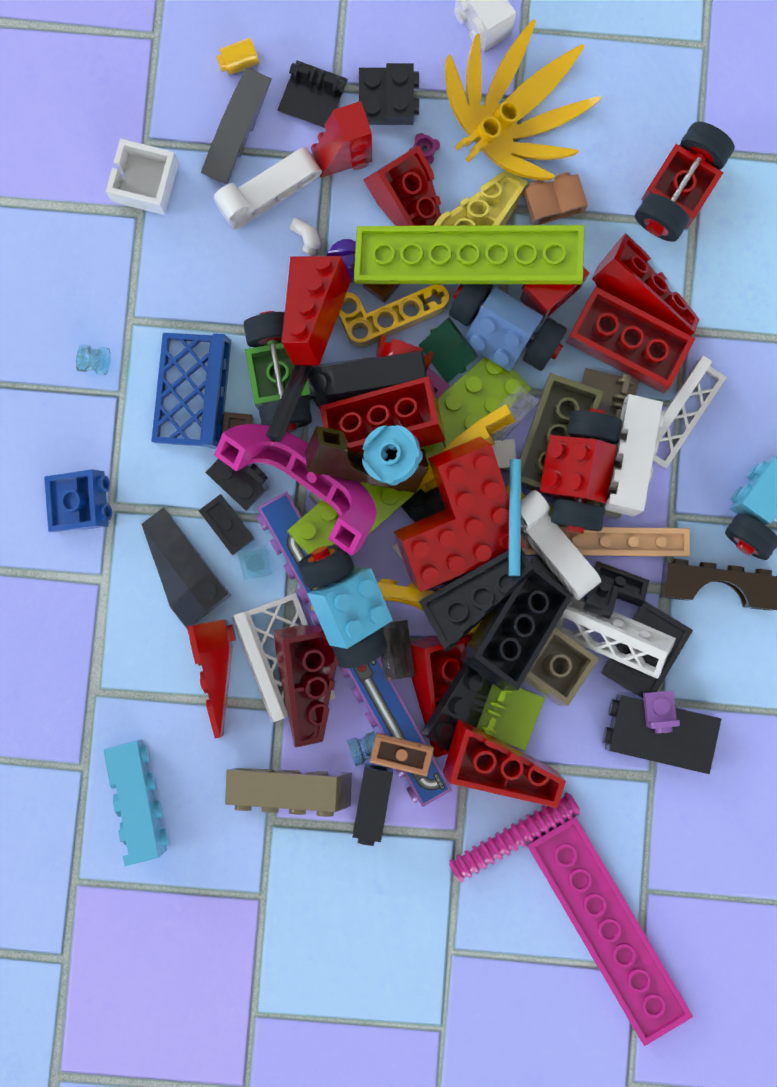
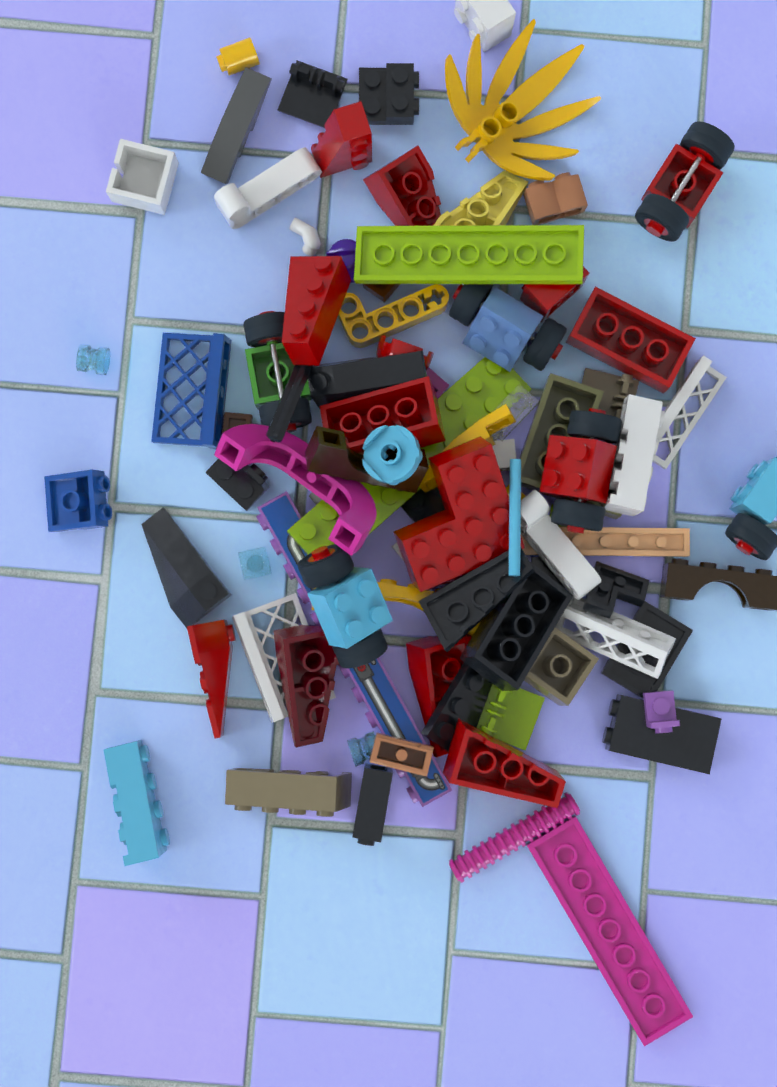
(226, 524): black plate -> none
(398, 657): clear smoke panel -> none
(431, 144): magenta plate -> none
(450, 350): clear green piece -> none
(630, 278): red wedge -> none

